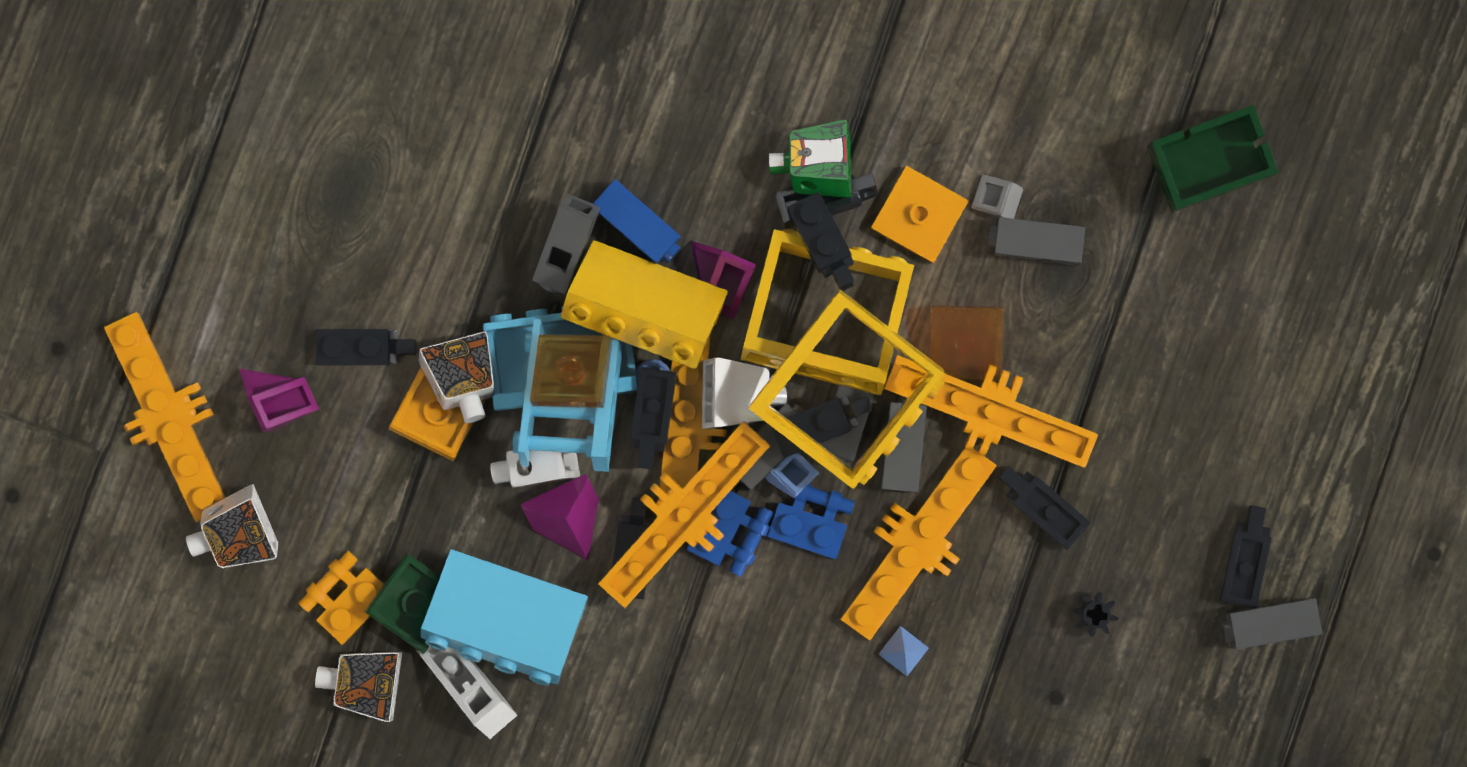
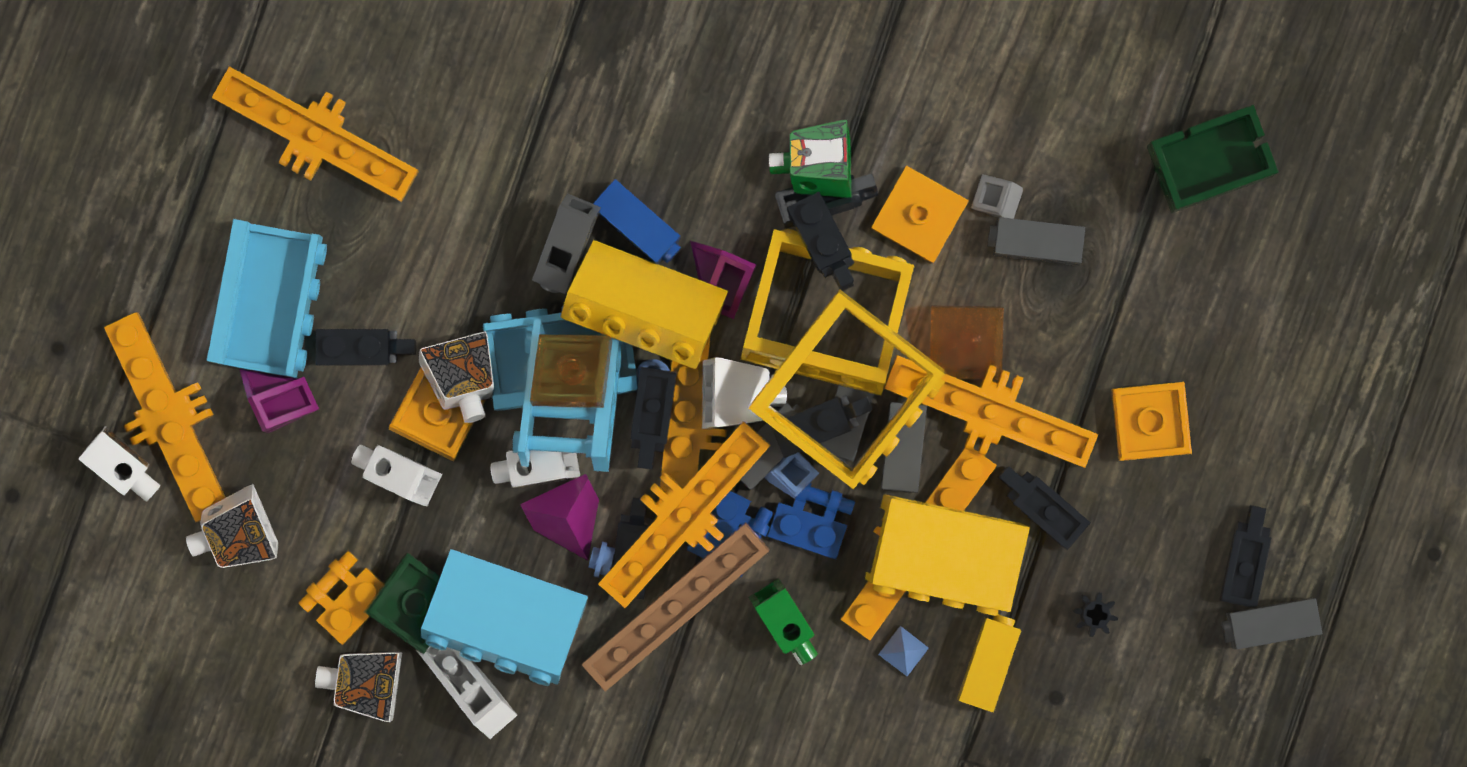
(106, 453): none -> white torso
(266, 299): none -> medium azure panel
(315, 134): none -> light orange hinge
(405, 478): none -> white torso
(601, 559): none -> medium blue plate
(675, 606): none -> medium nougat plate
(779, 610): none -> green torso
(948, 555): none -> yellow panel
(989, 663): none -> yellow brick
(1151, 421): none -> light orange plate

